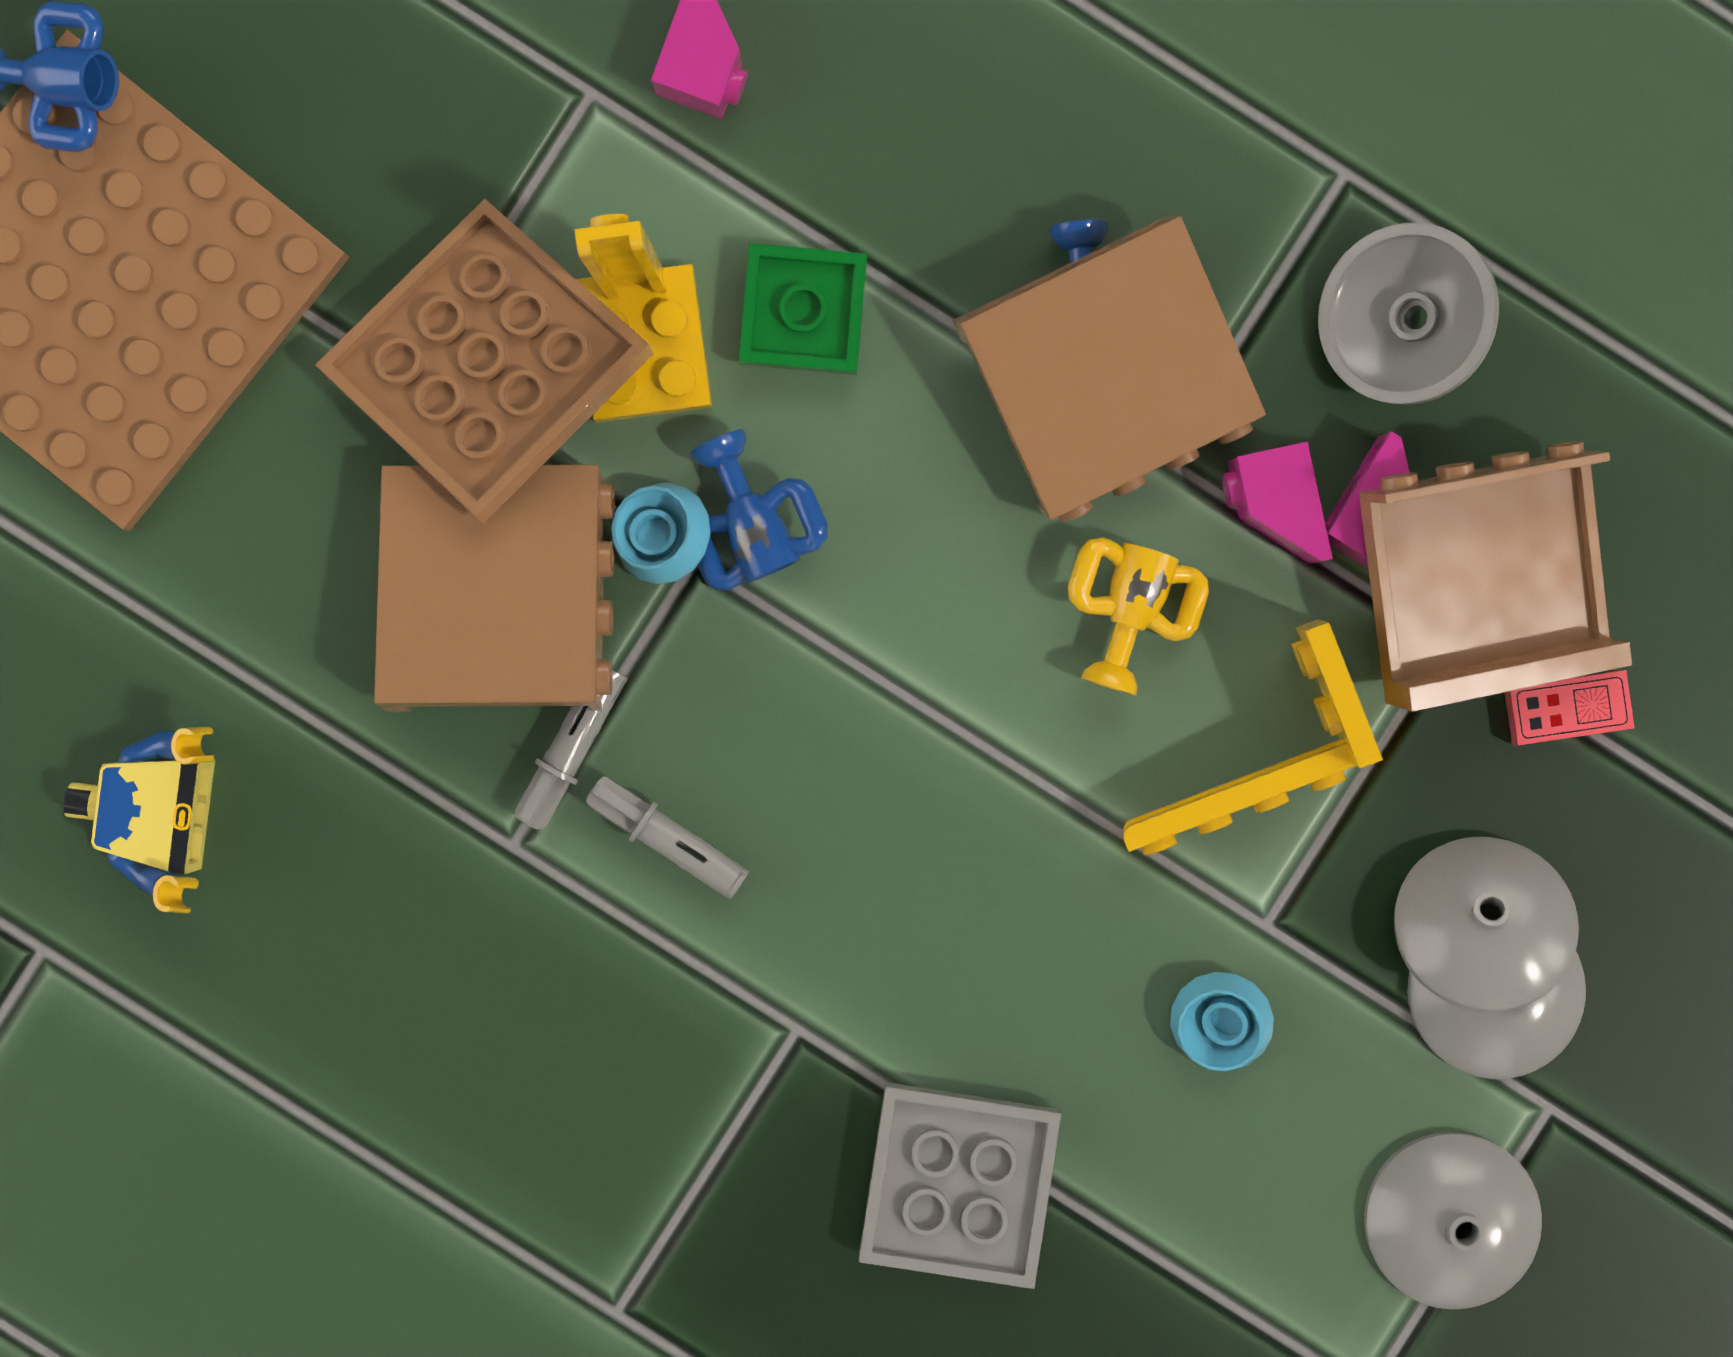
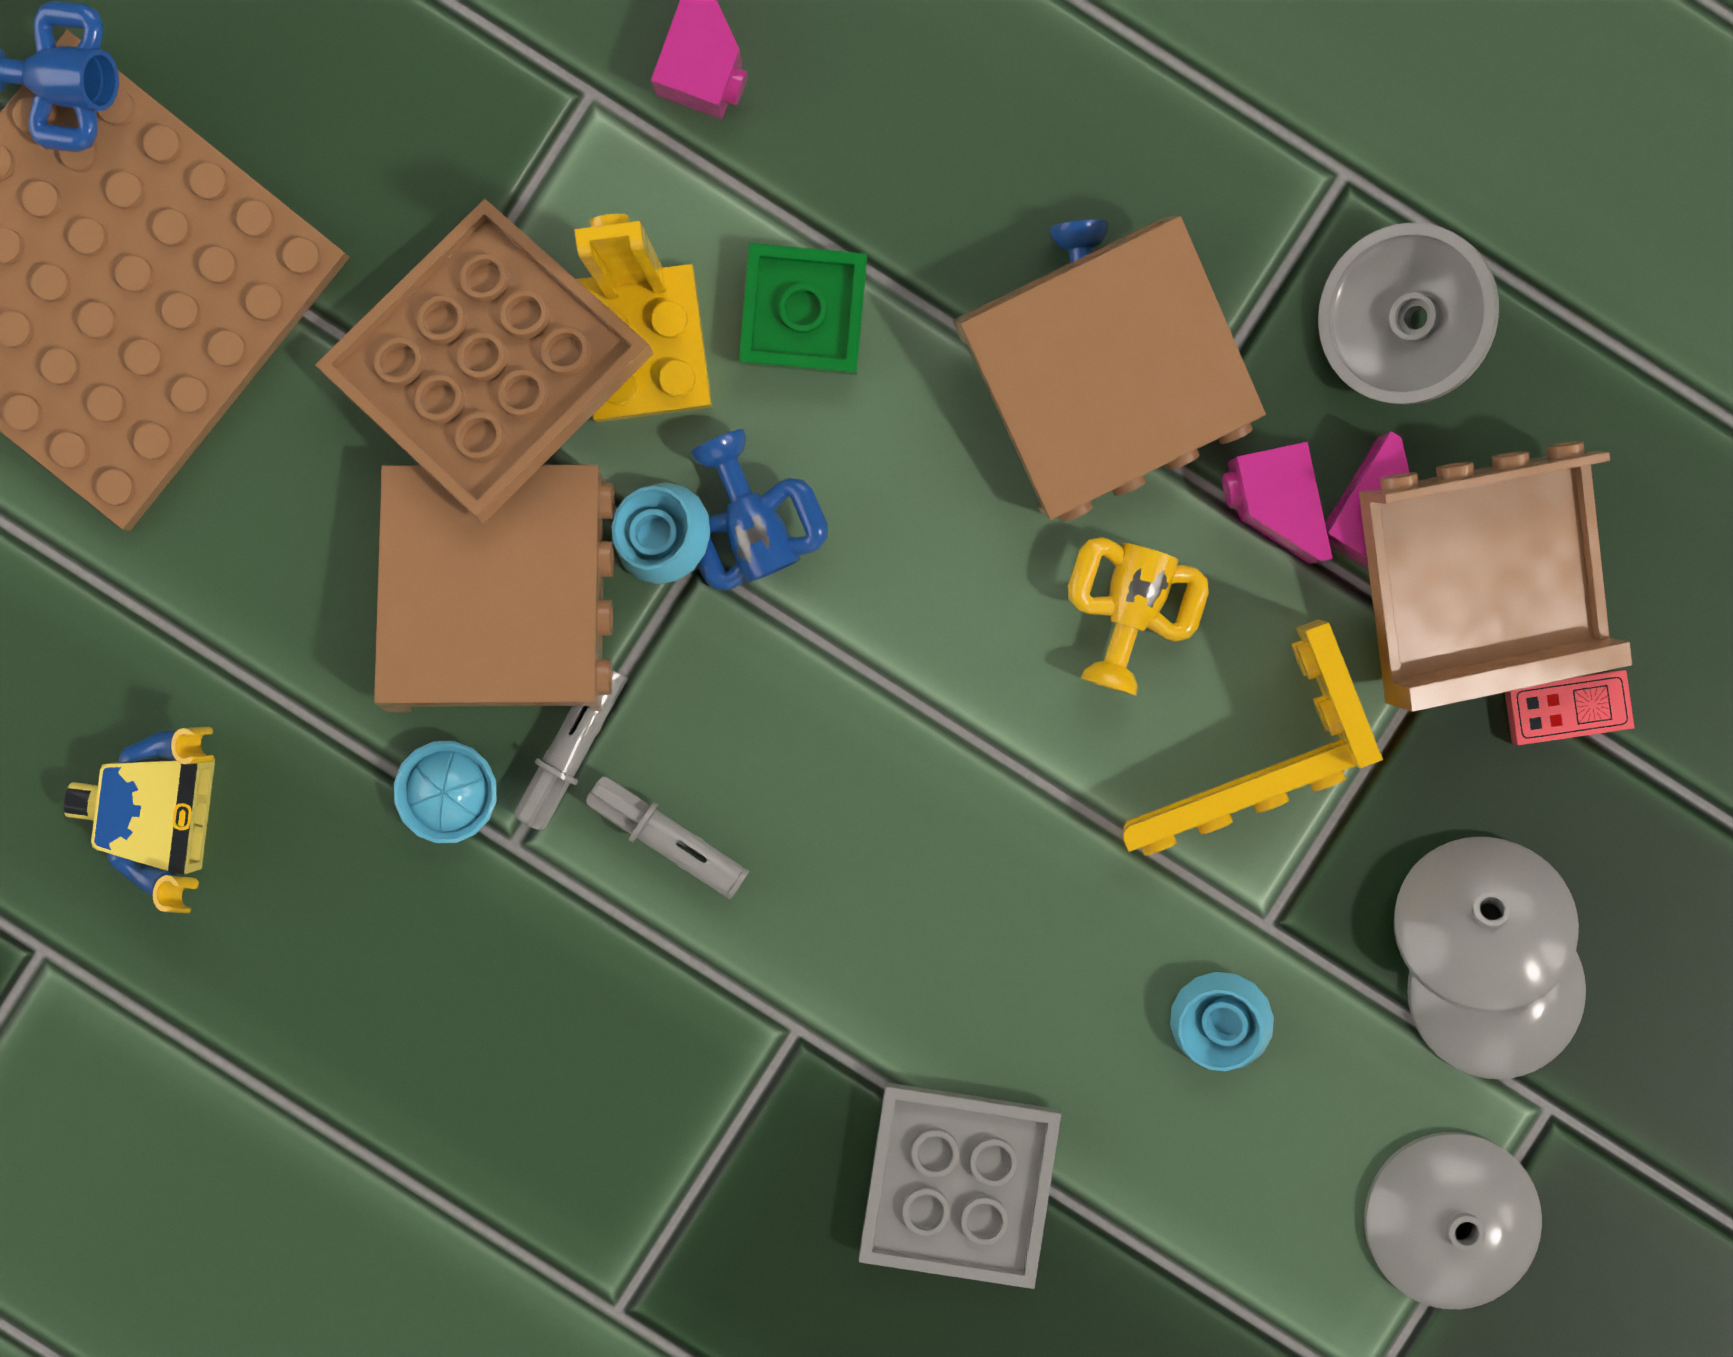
(445, 792): none -> medium azure hat

